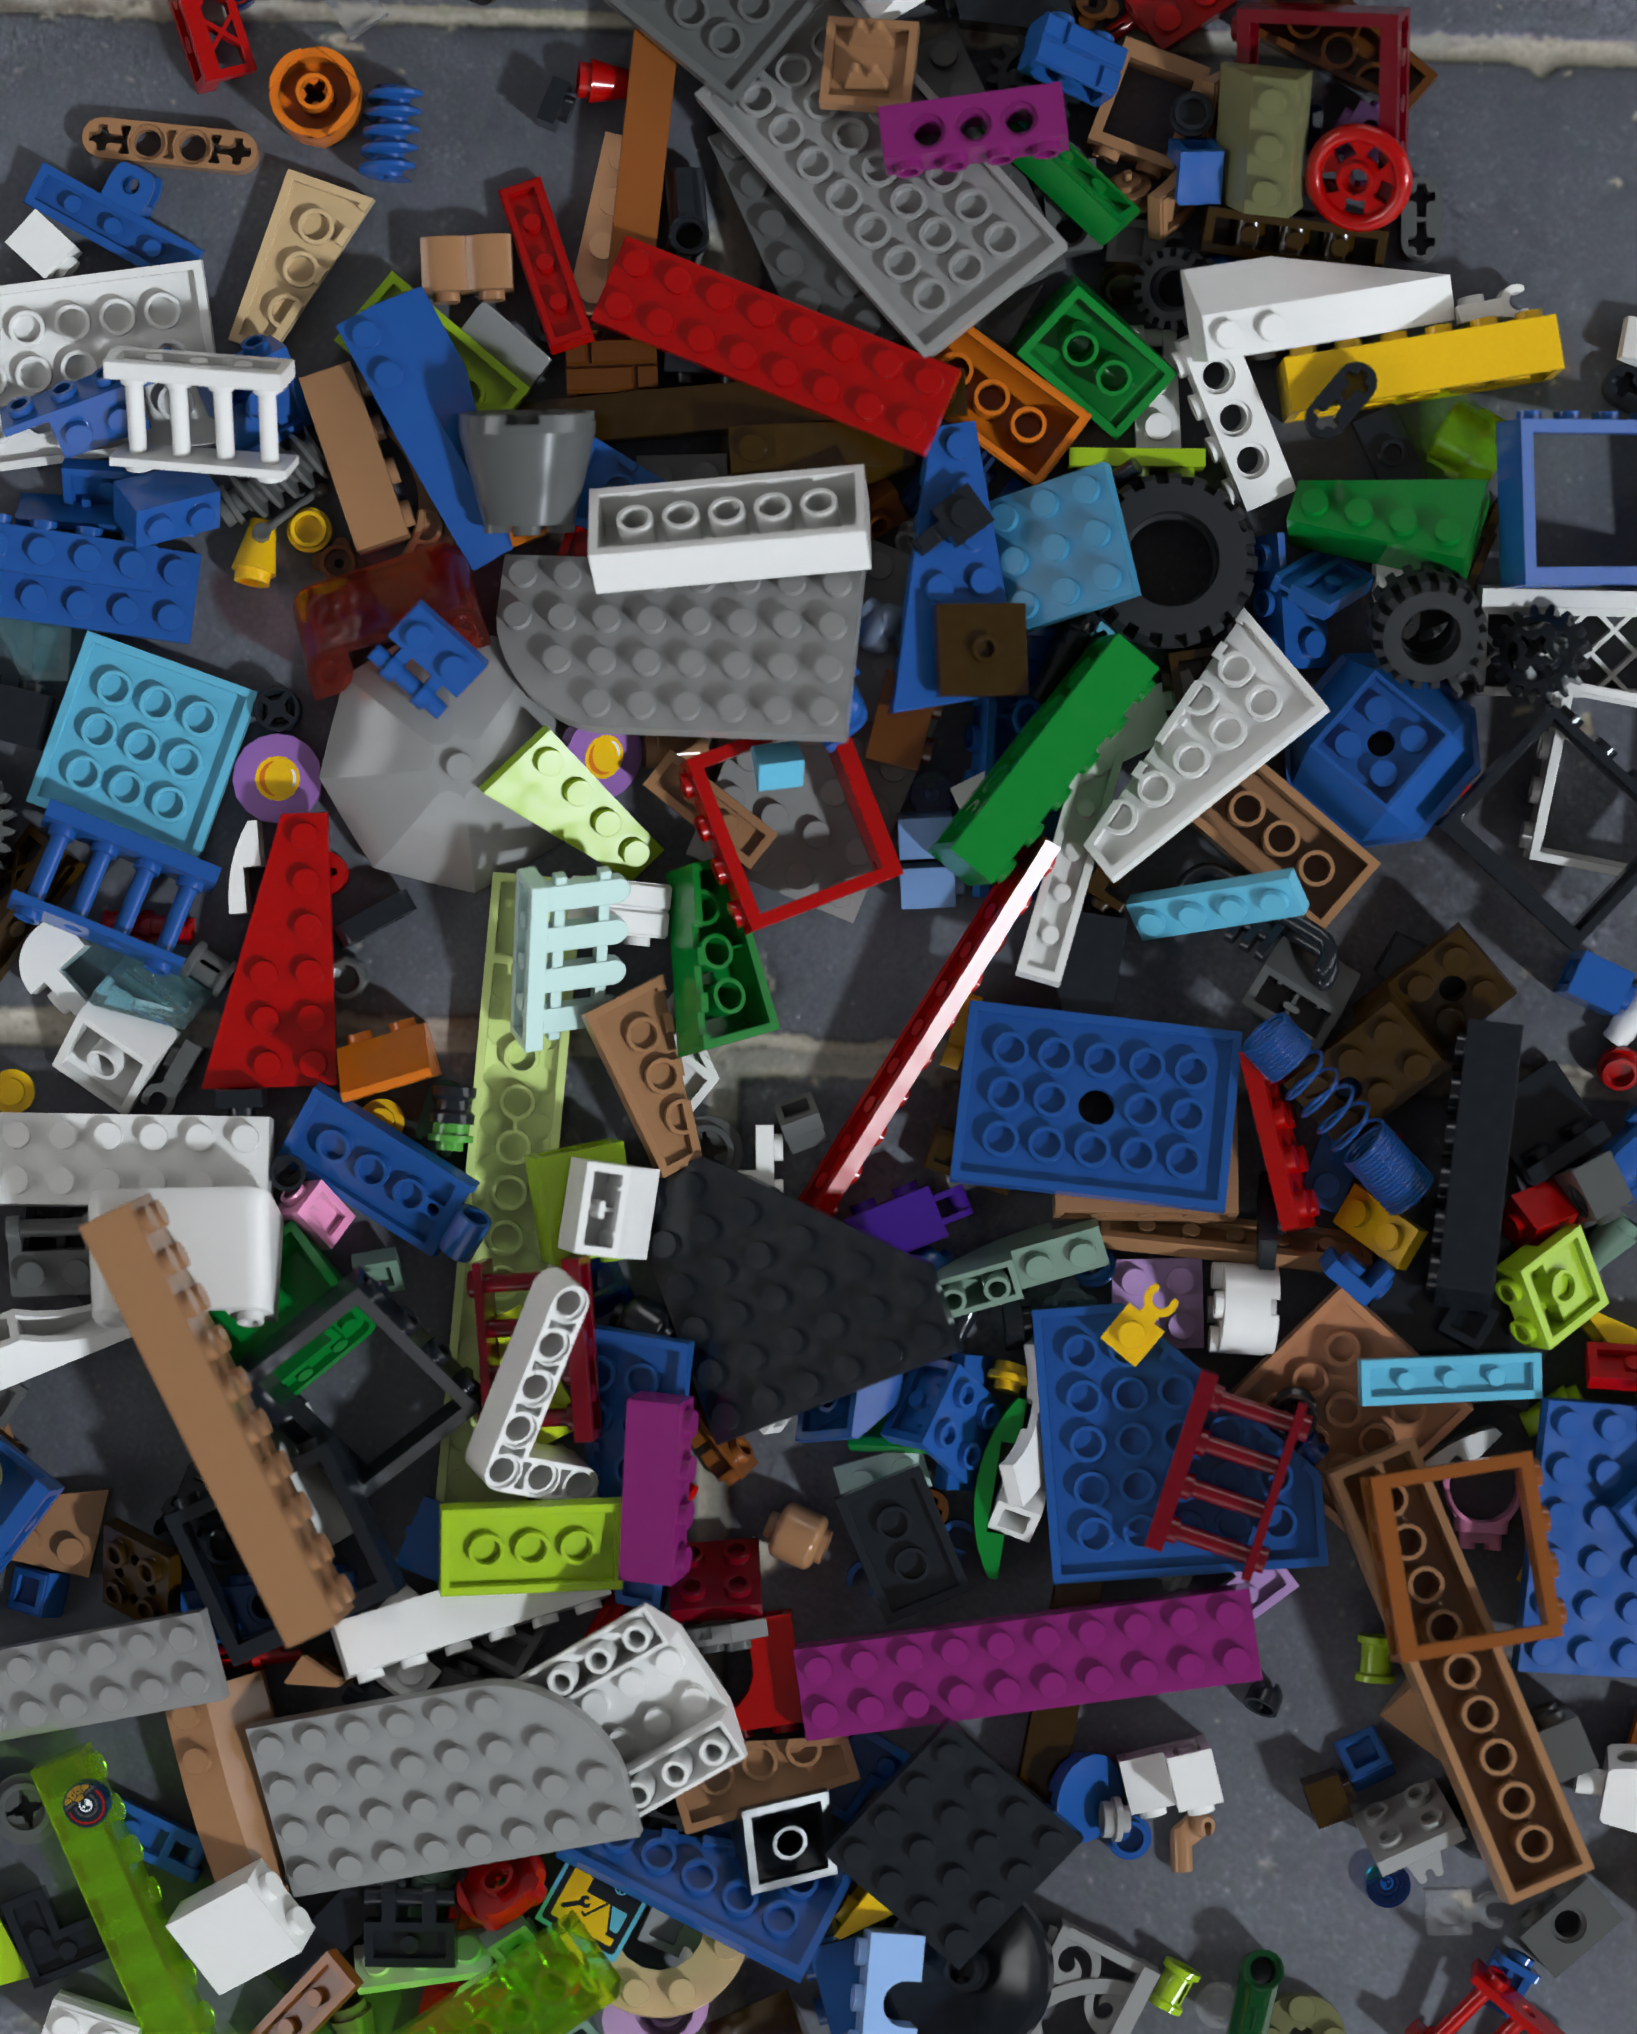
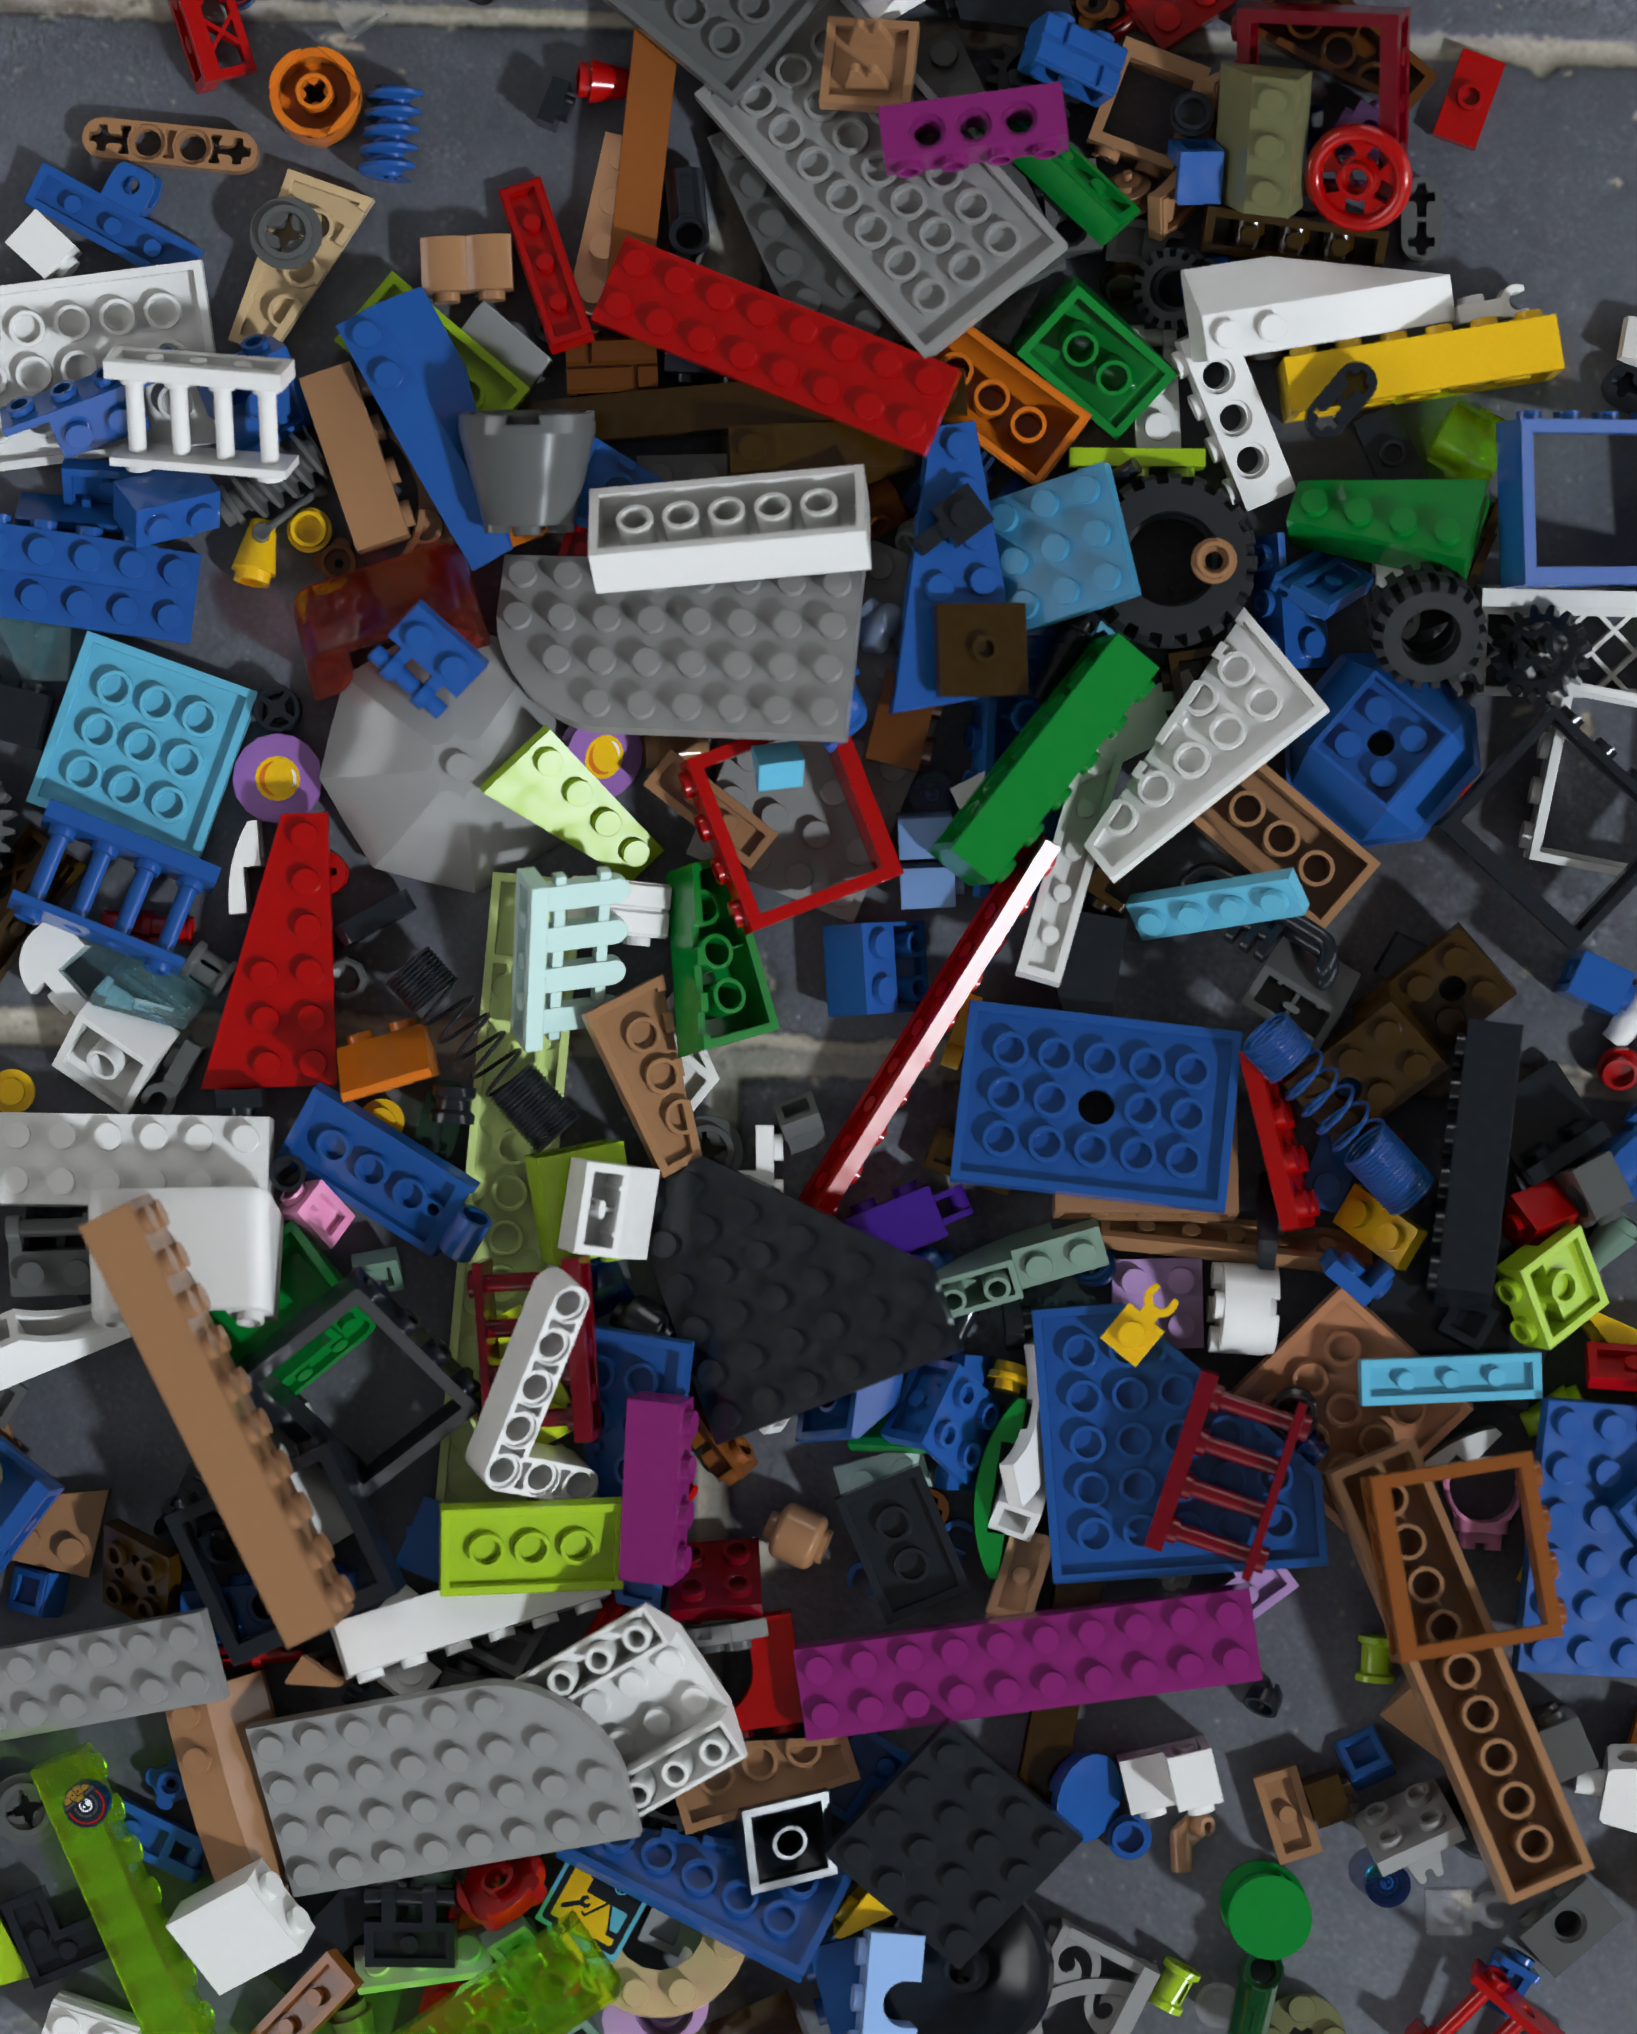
(158, 1780): none -> blue plate
(275, 215): none -> dark grey gear
(450, 1136): bright green plate -> none
(526, 1098): none -> black piece
(875, 967): none -> blue slope
(1019, 1576): none -> light nougat hinge
(1114, 1819): light grey plate -> none
(1224, 550): none -> medium nougat plate
(1265, 1909): none -> green hat
(1287, 1813): none -> medium nougat plate
(1468, 99): none -> red plate

